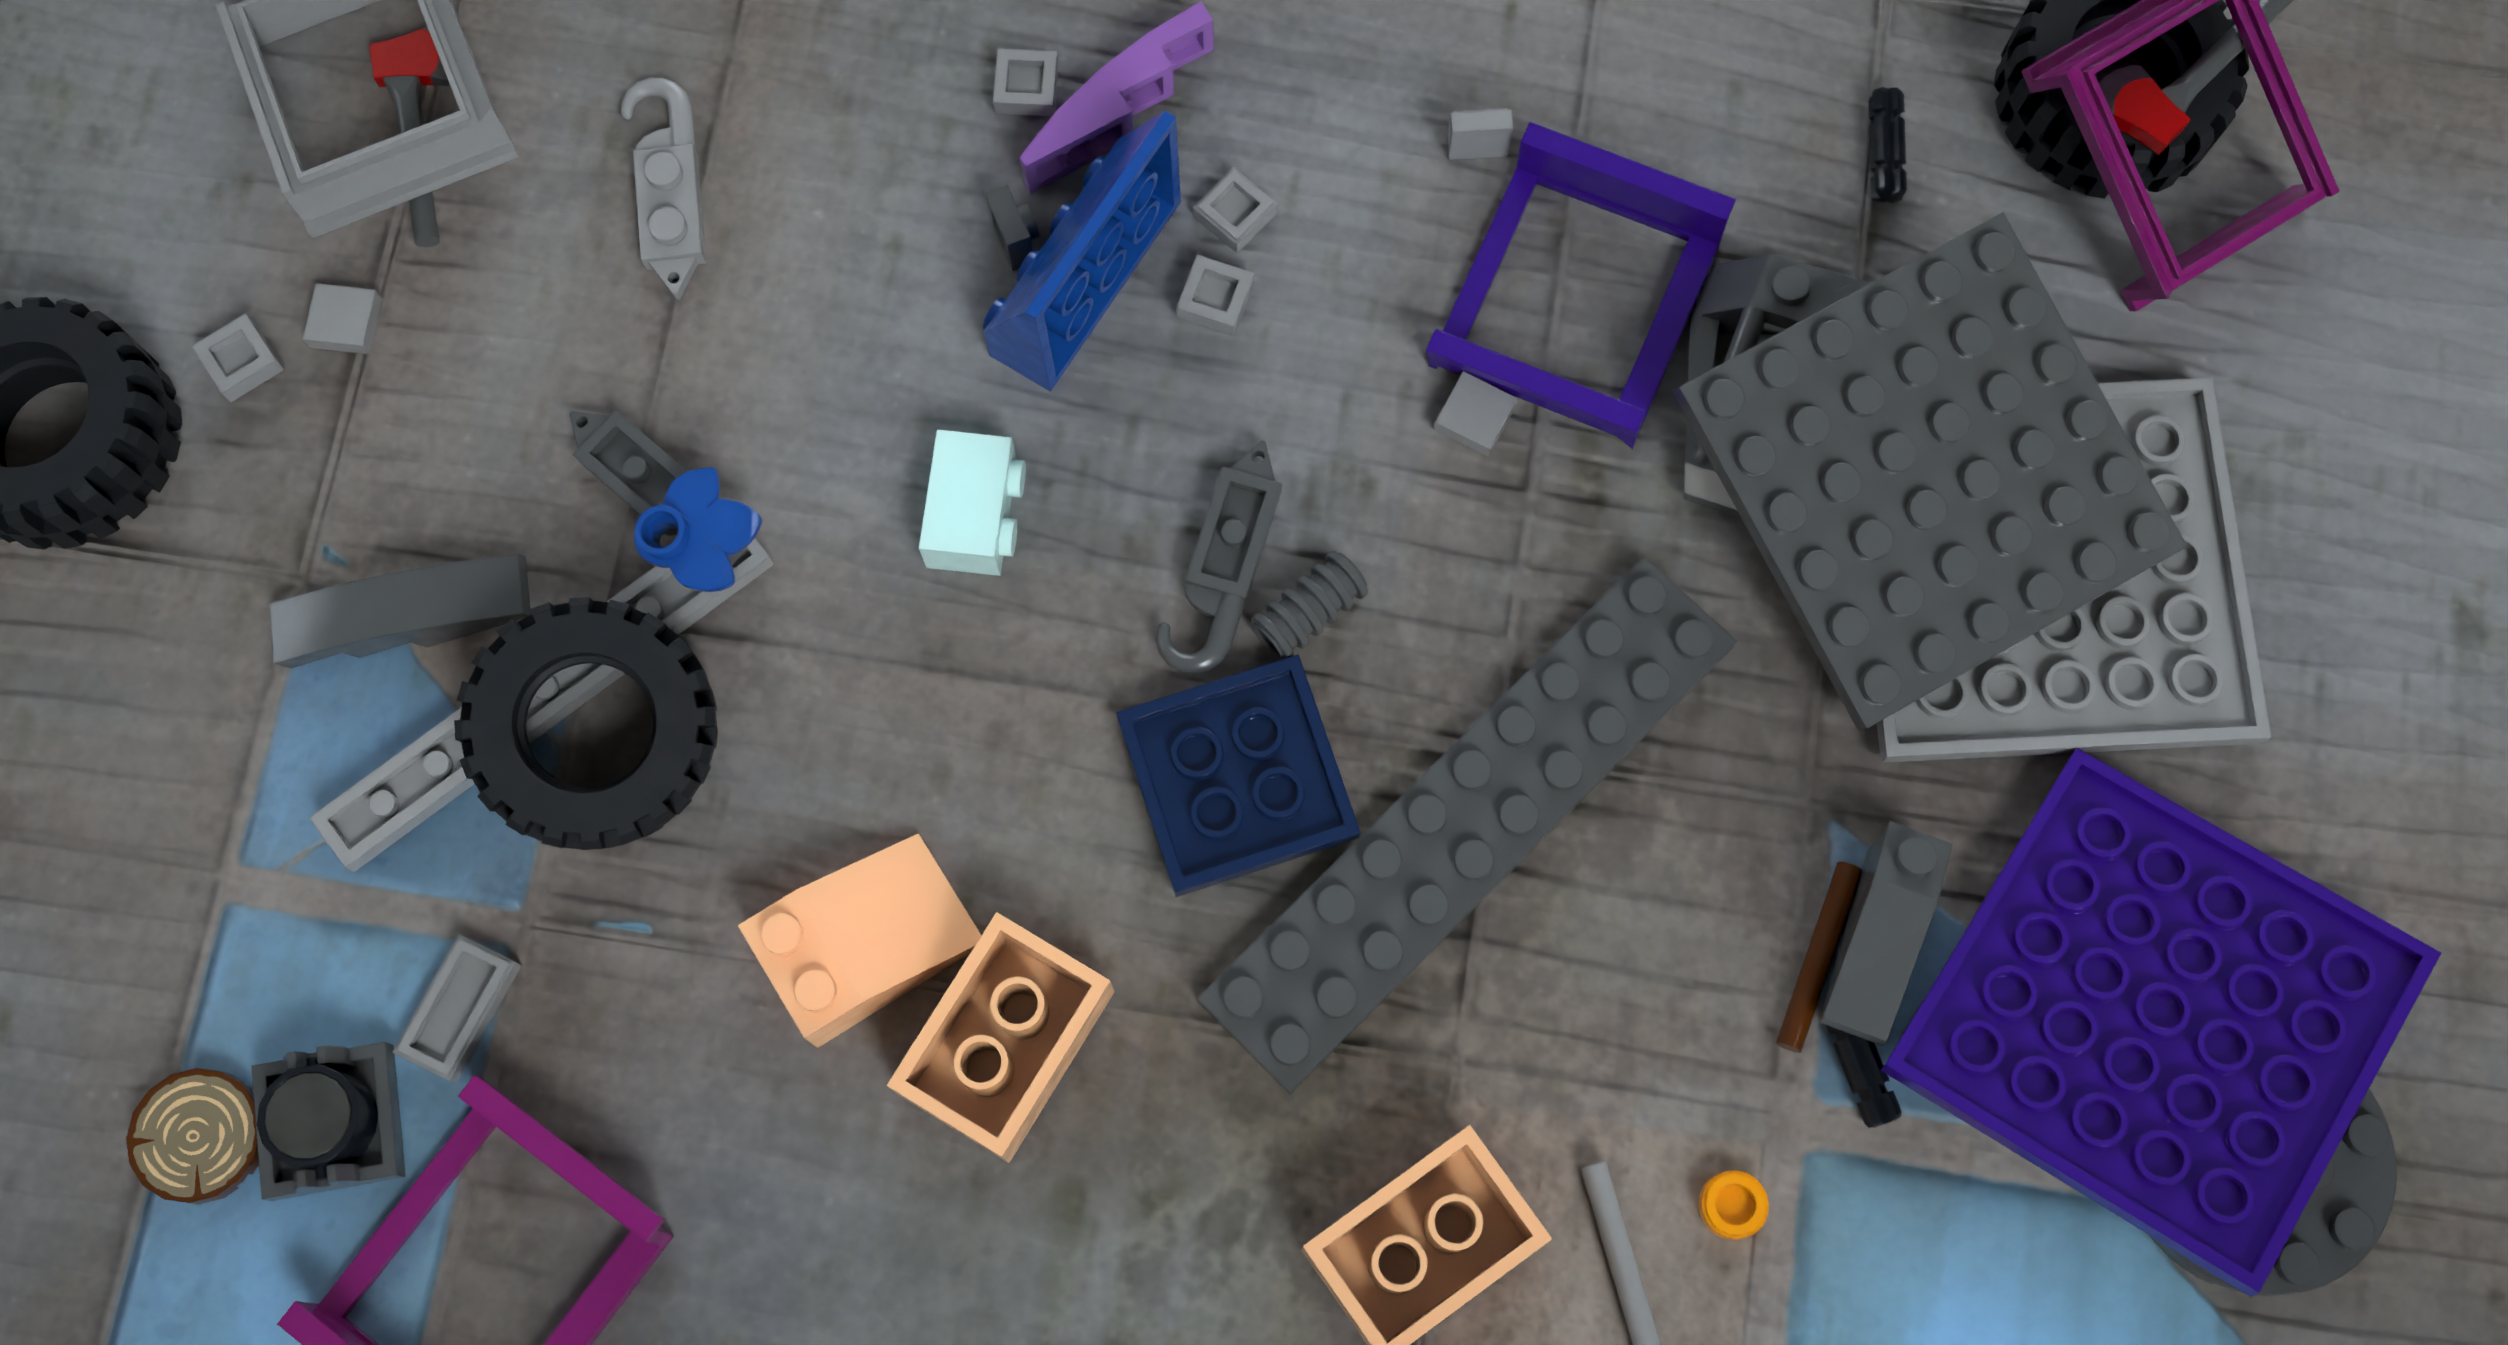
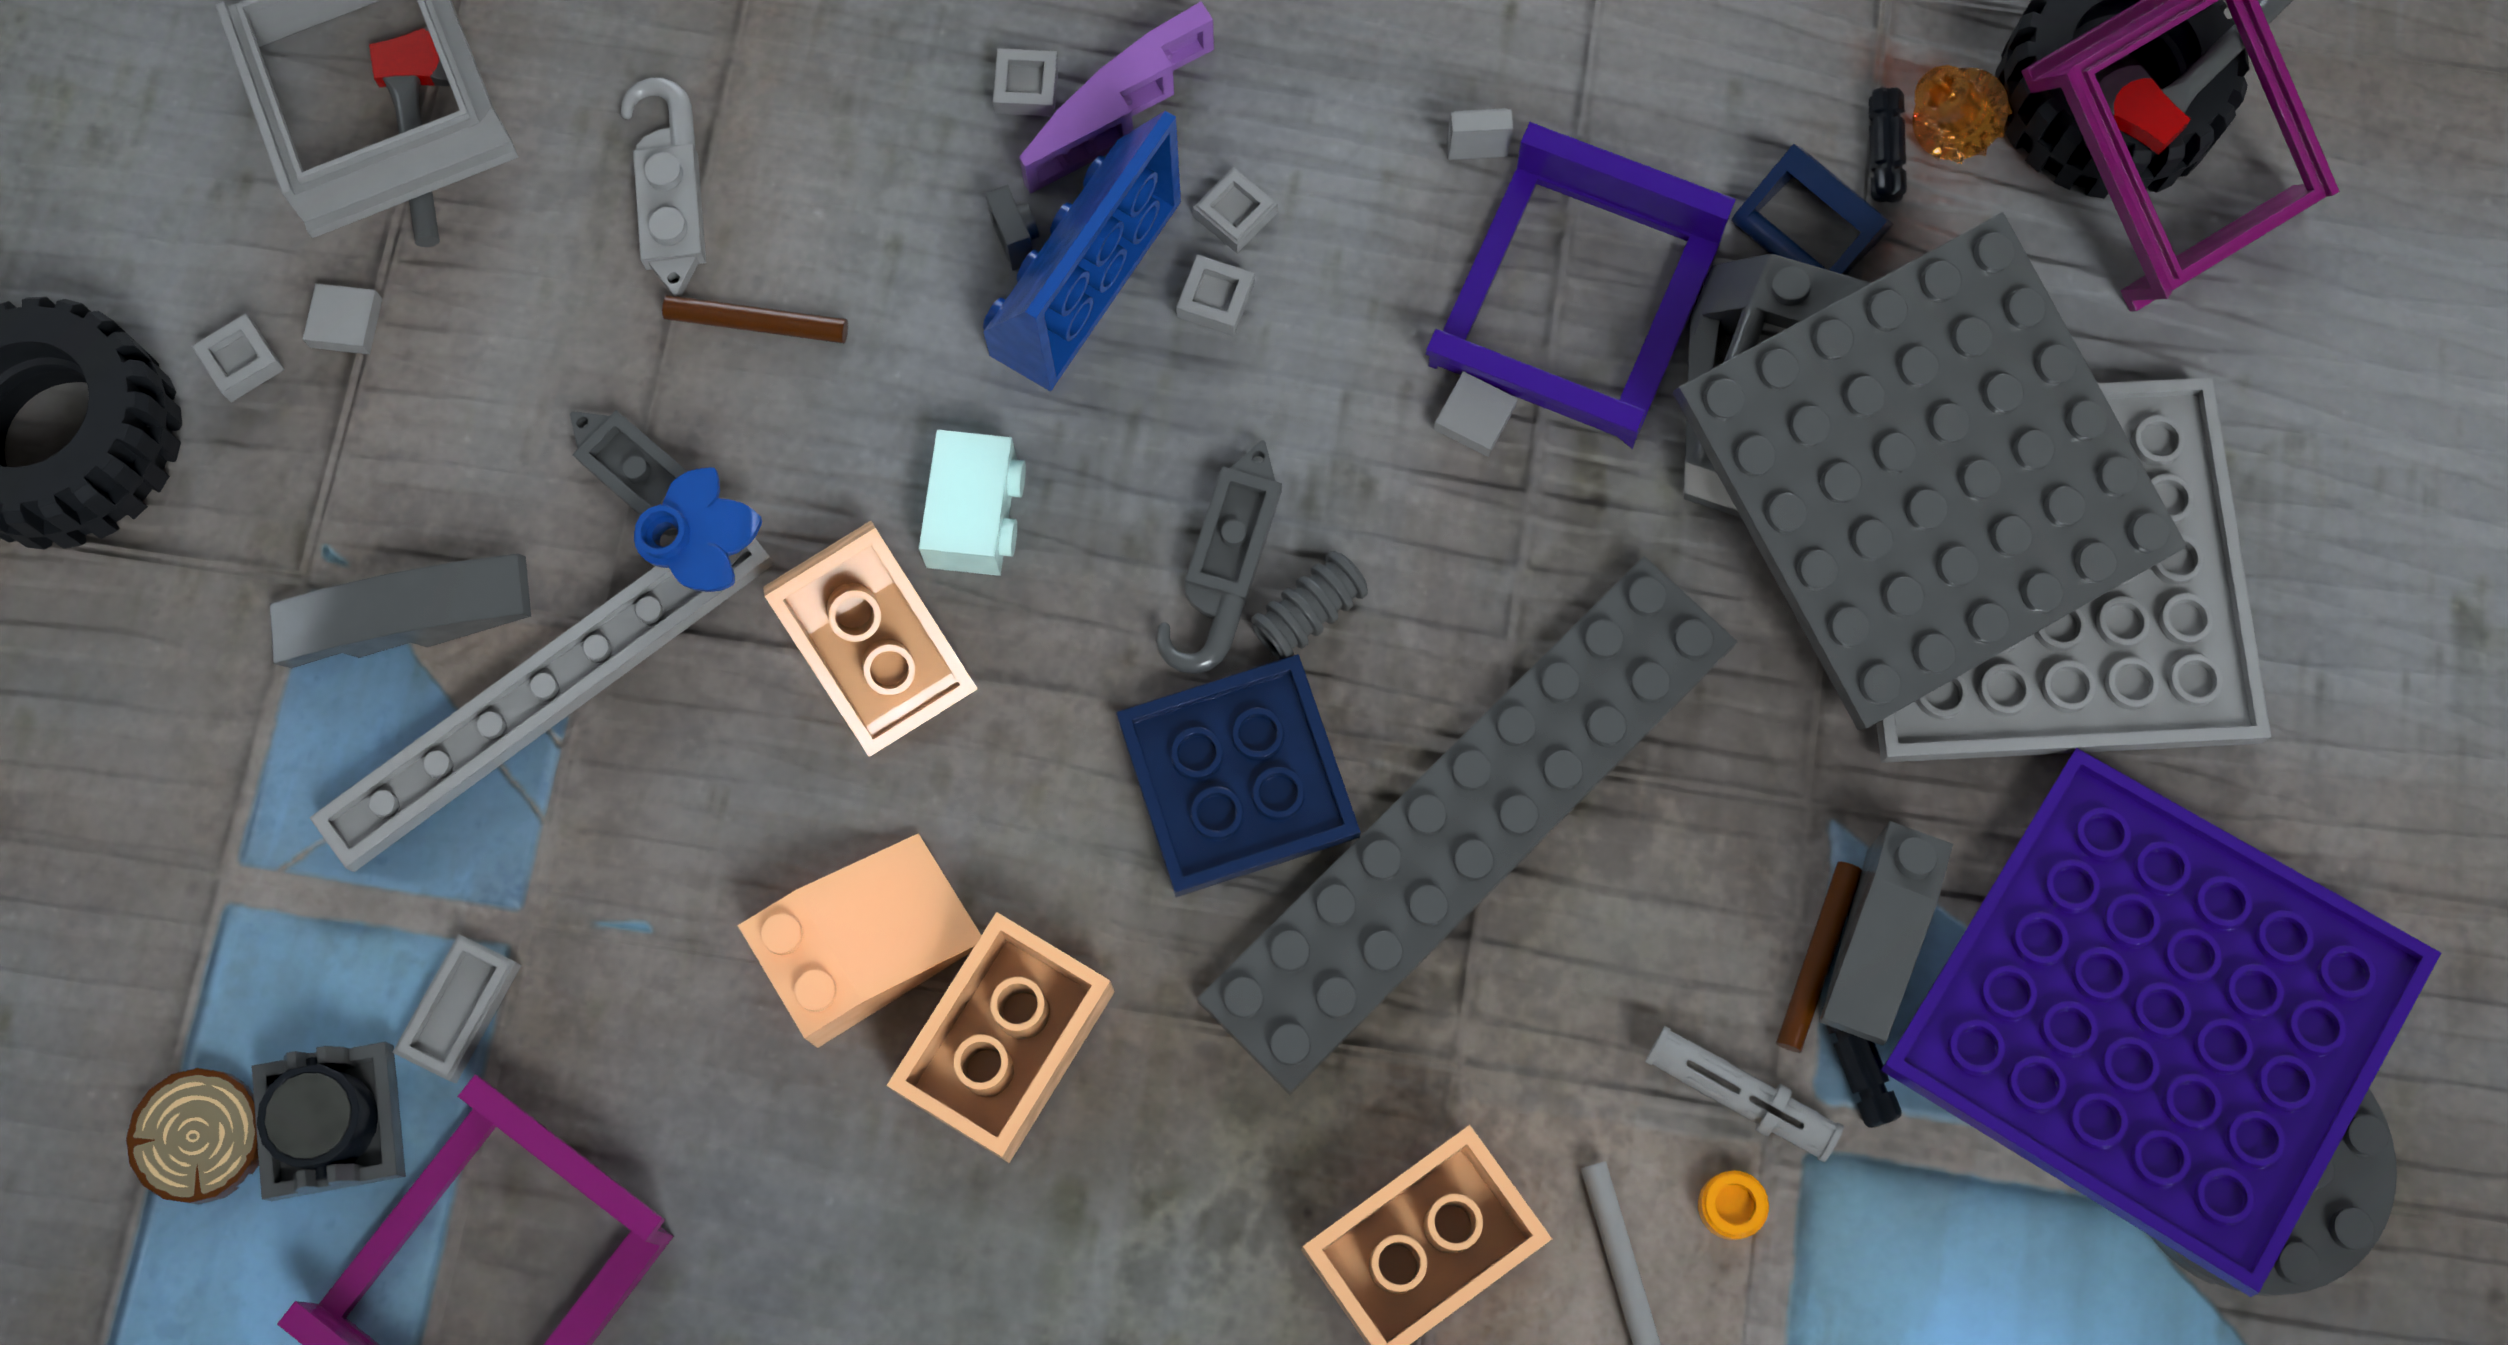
(498, 705): black tyre -> none
(755, 319): none -> reddish brown bar
(869, 638): none -> light nougat slope
(1815, 1134): none -> light grey pin
(1828, 188): none -> dark blue tile
(1959, 112): none -> clear orange gear

